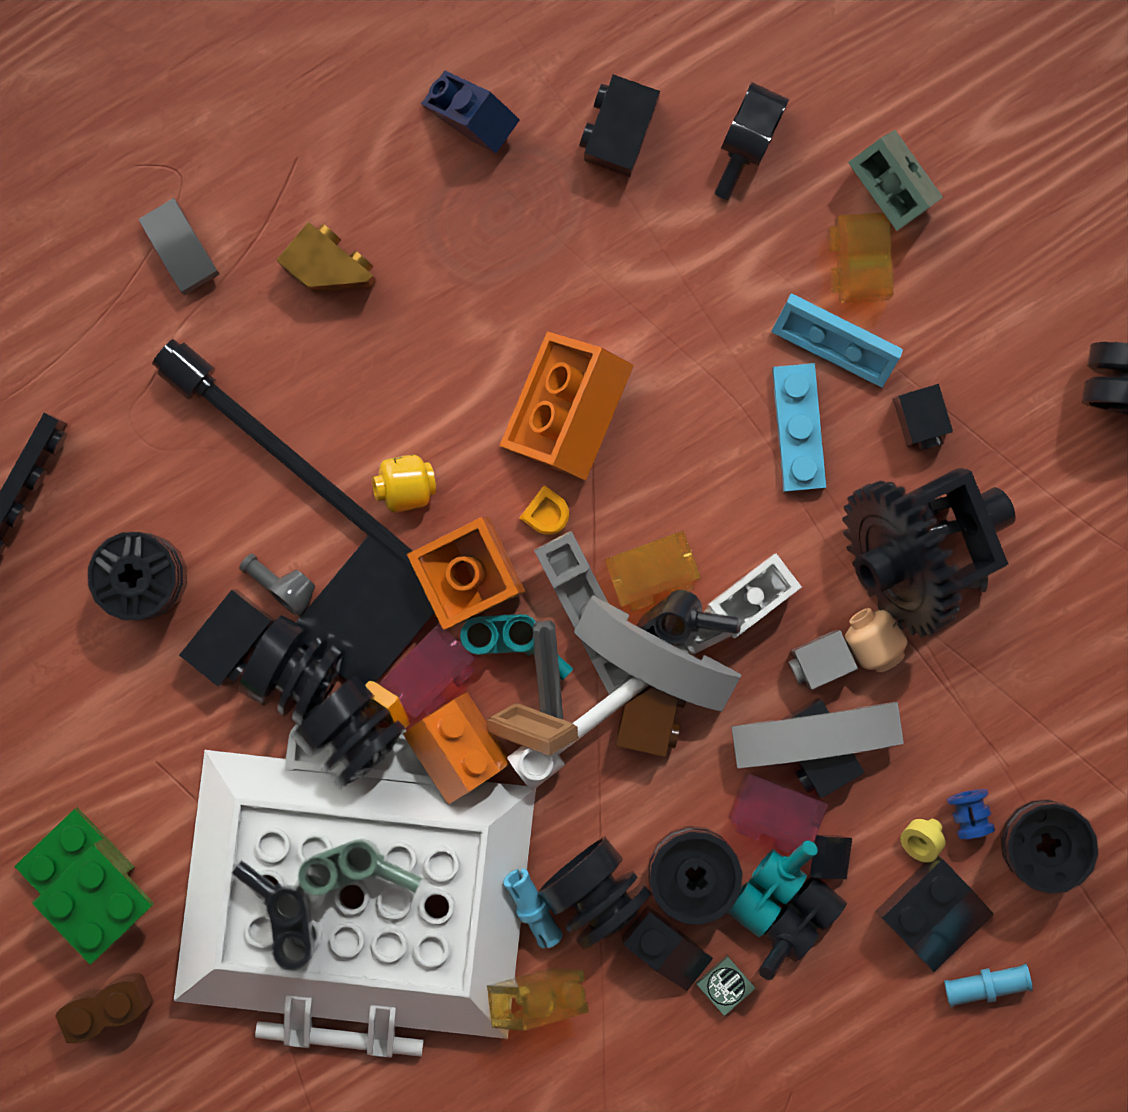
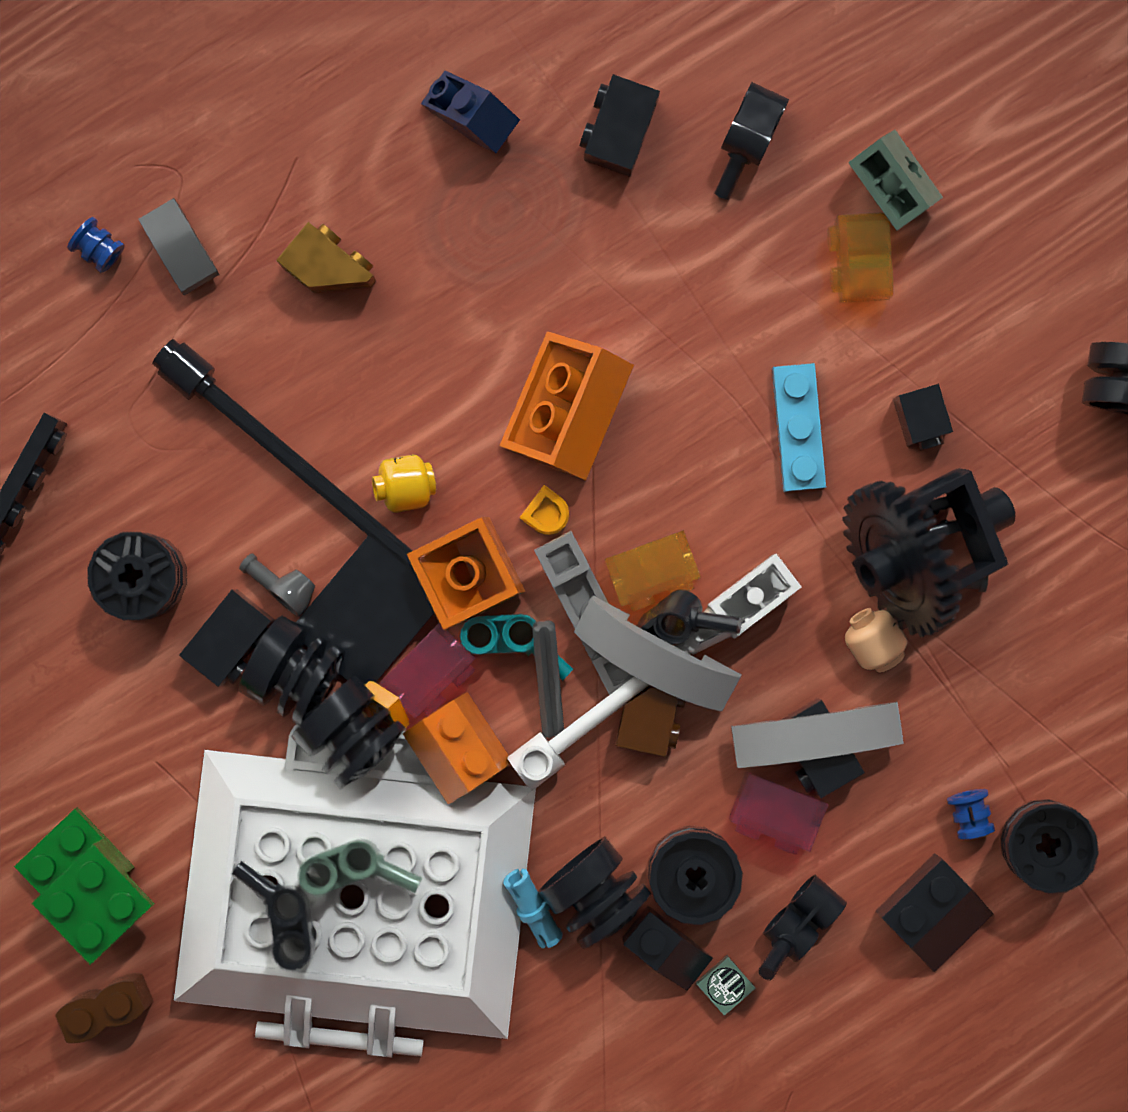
(96, 245): none -> blue bush
(532, 729): medium nougat tile -> none
(544, 997): clear yellow brick -> none
(772, 882): teal beam -> none
(822, 660): light grey brick -> none
(832, 857): black tile -> none
(837, 340): medium azure plate -> none
(923, 839): light yellow tile -> none
(988, 985): medium azure pin -> none

